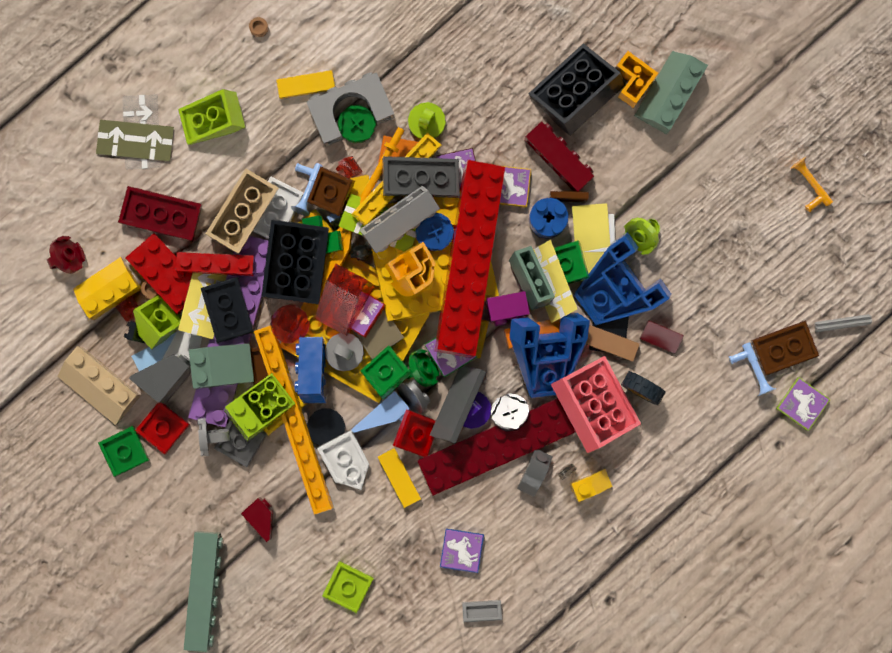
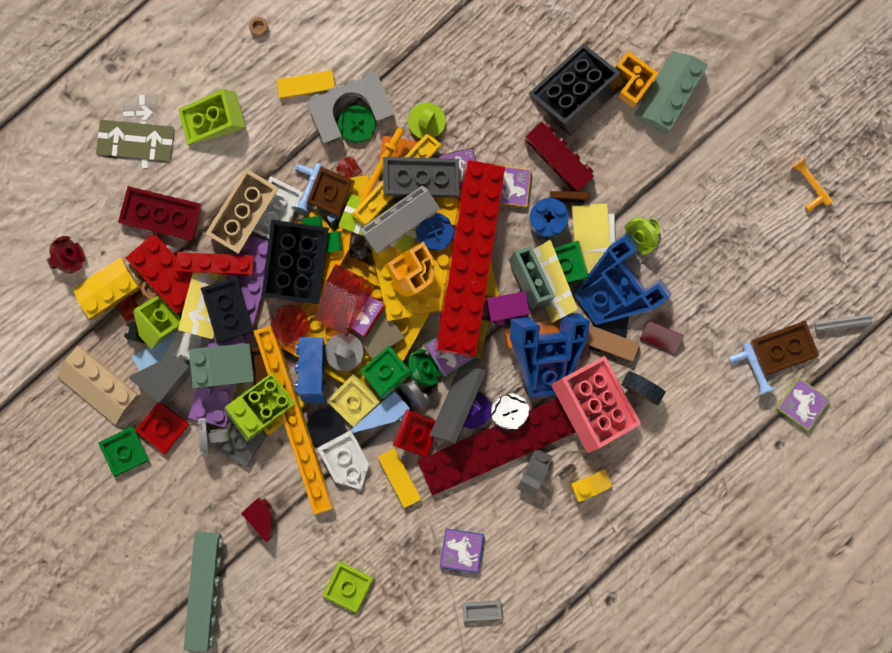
(353, 400): none -> light yellow tile

